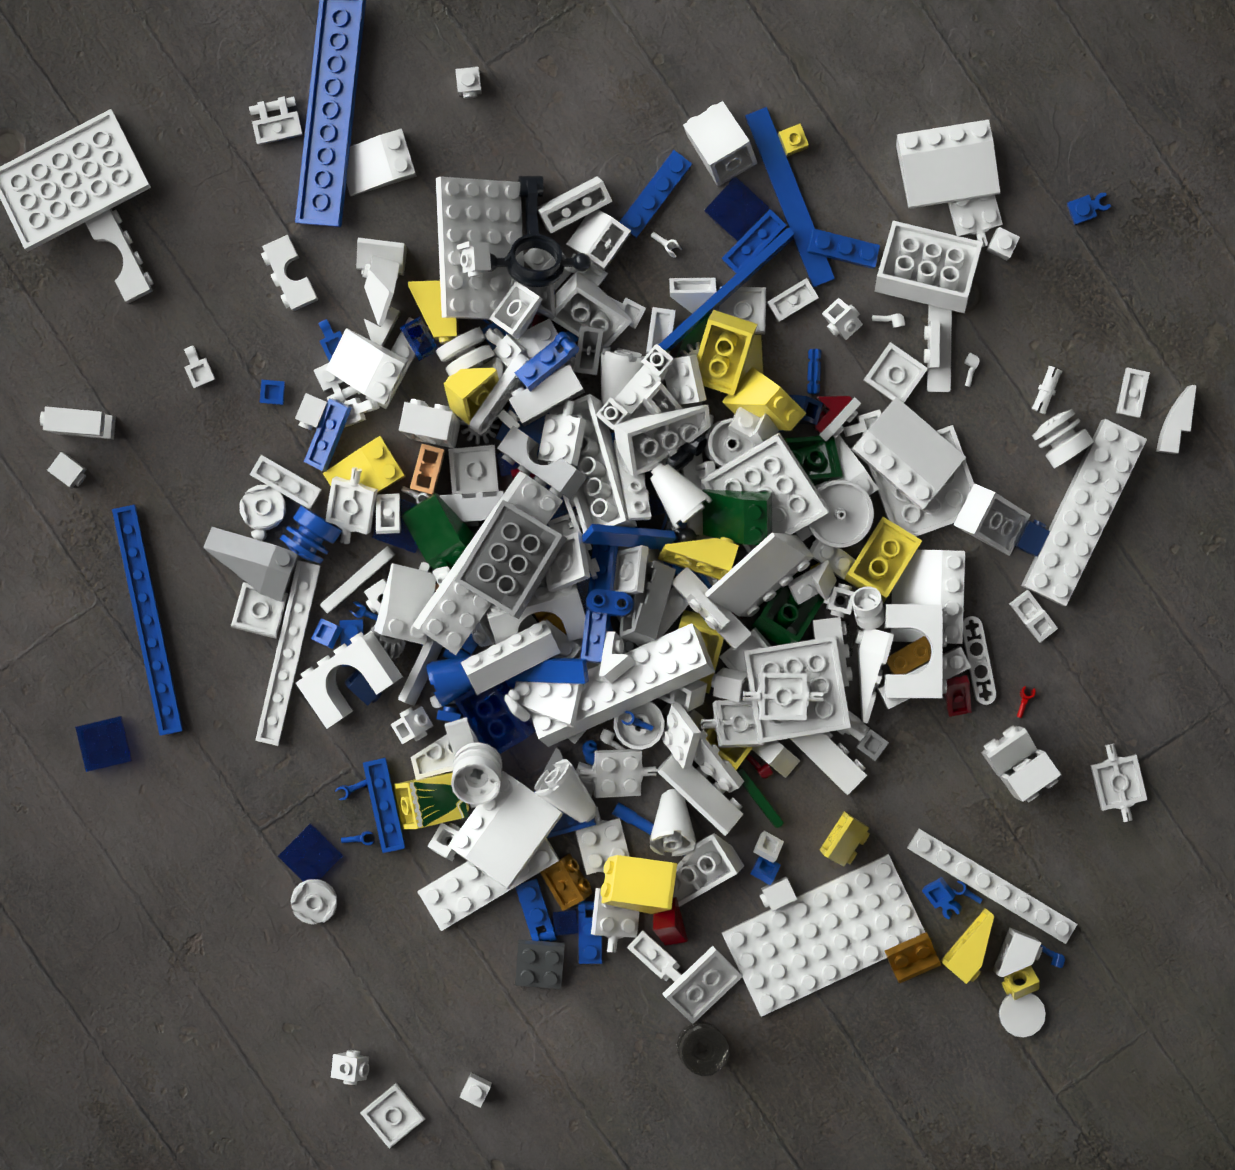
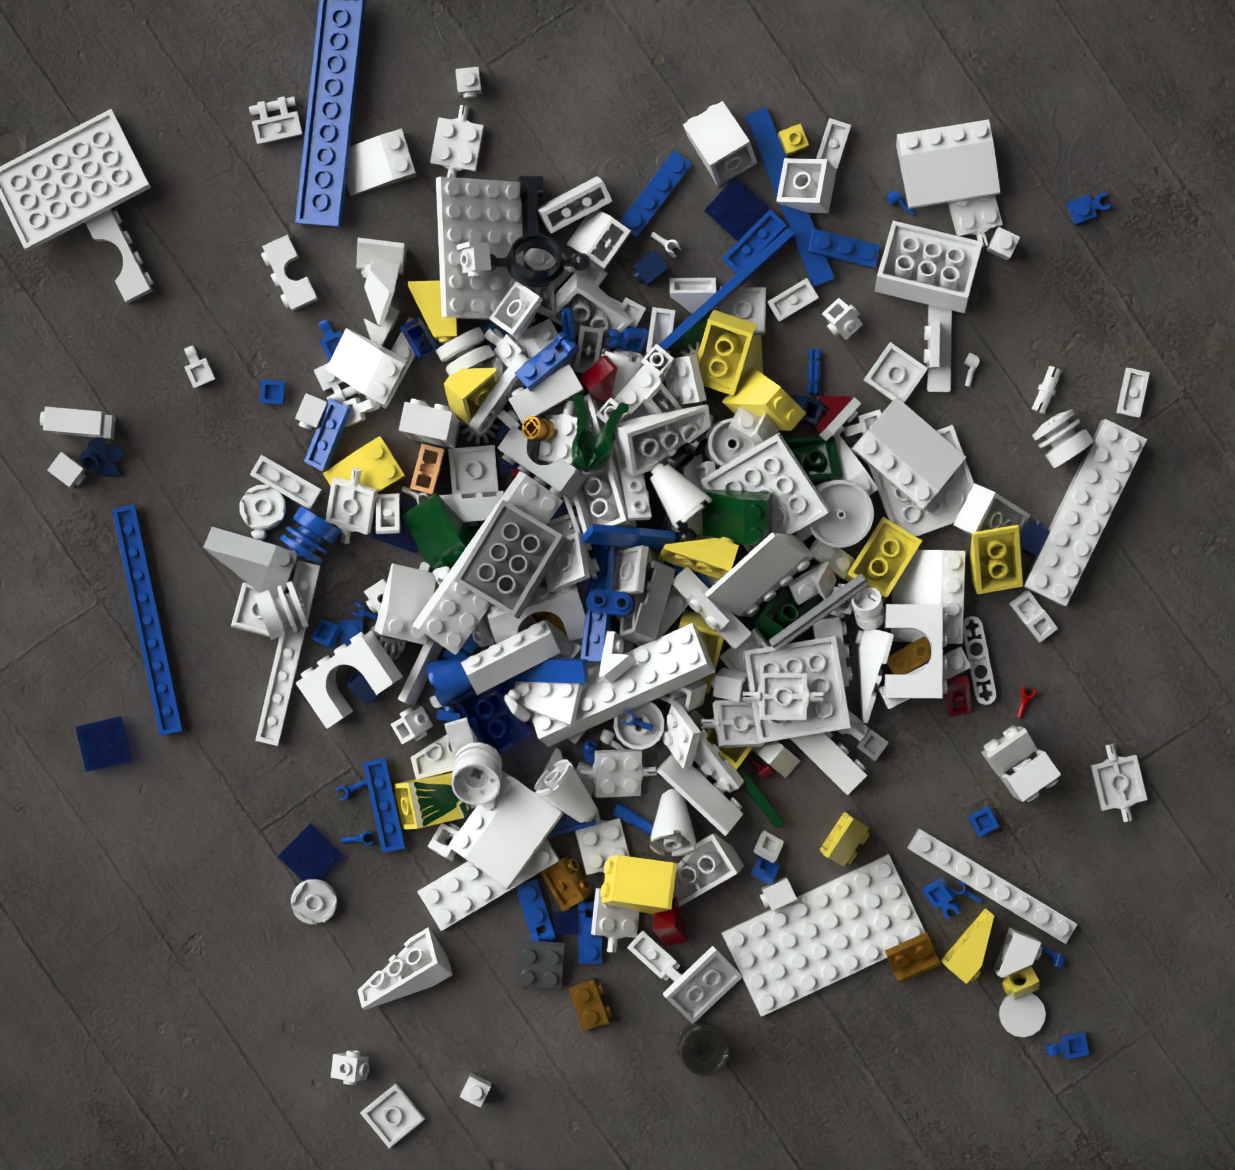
(104, 457): none -> dark blue plate
(281, 610): none -> white wheel
(357, 579): white beam -> none
(412, 970): none -> white wedge
(457, 143): none -> white plate
(538, 429): none -> pearl gold wheel
(568, 323): none -> blue axle
(589, 451): none -> dark green hair
(589, 1004): none -> pearl gold bracket
(600, 379): none -> dark red slope
(629, 340): none -> blue plate
(649, 268): none -> dark blue brick
(807, 184): none -> white slope
(818, 612): none -> light grey axle
(833, 141): none -> white plate
(895, 197): none -> blue hand
(897, 319): white hand -> none
(983, 821): none -> blue plate
(996, 559): none -> light yellow slope
(1072, 1046): none -> blue plate
(1177, 421): white slope -> none

